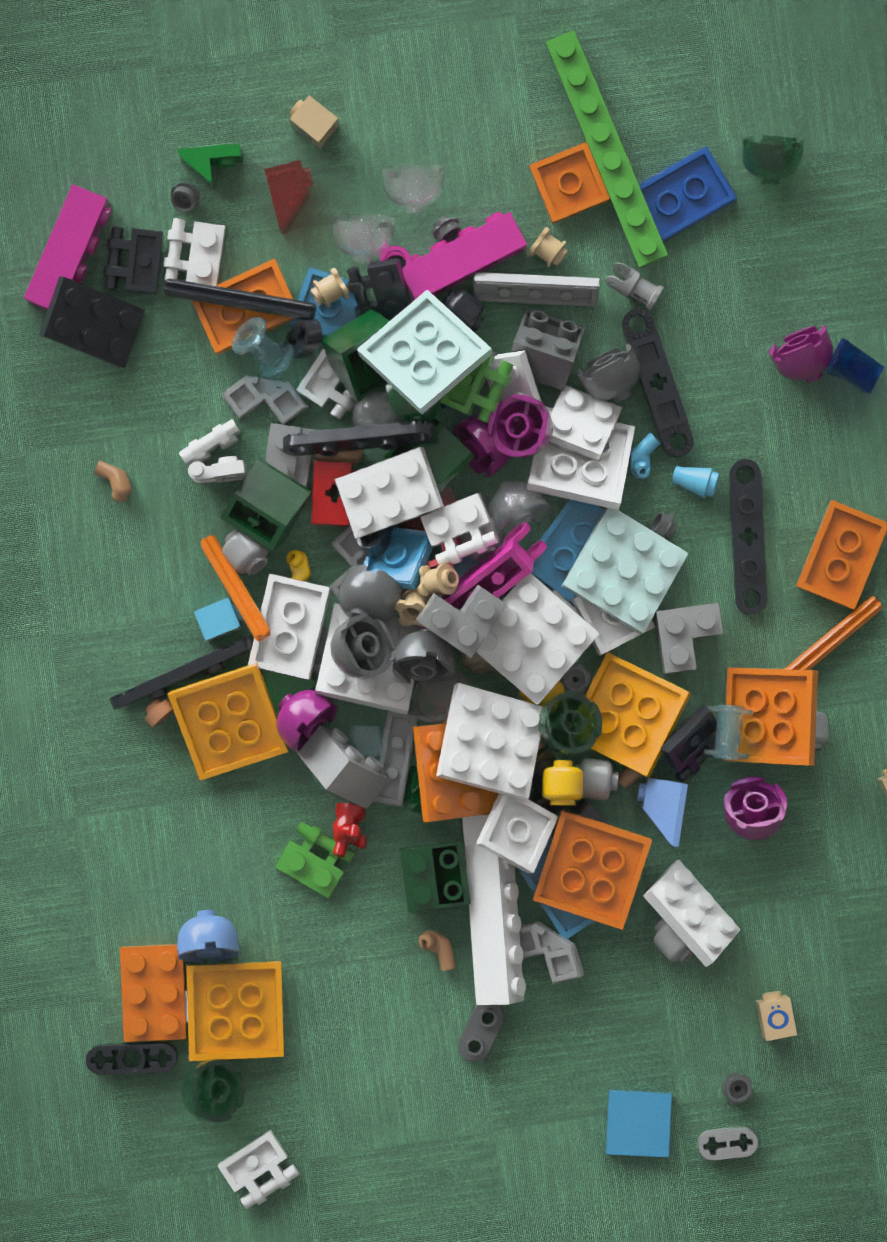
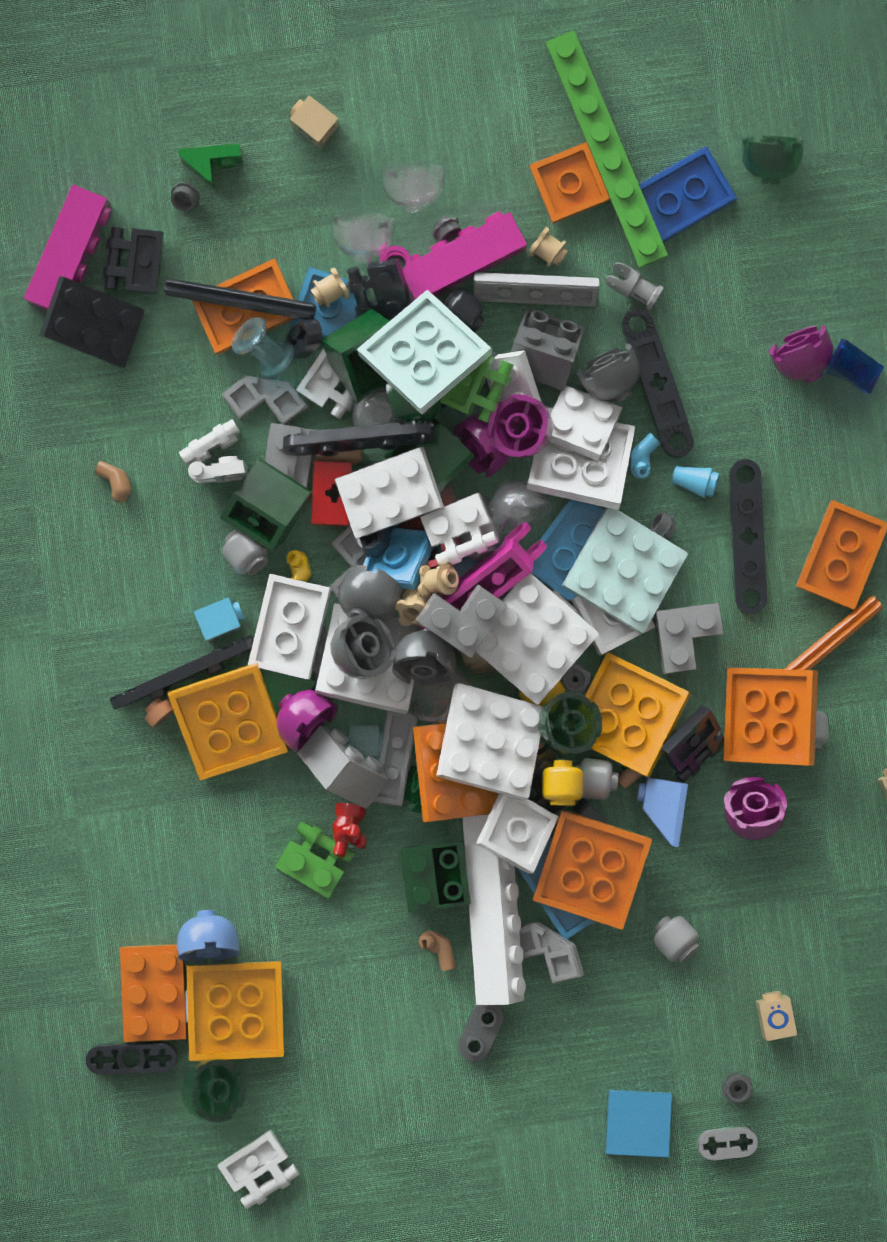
(204, 255): white plate -> none
(235, 588): orange axle -> none
(288, 191): clear red slope -> none
(692, 913): white plate -> none
(728, 732): clear light blue hose -> none

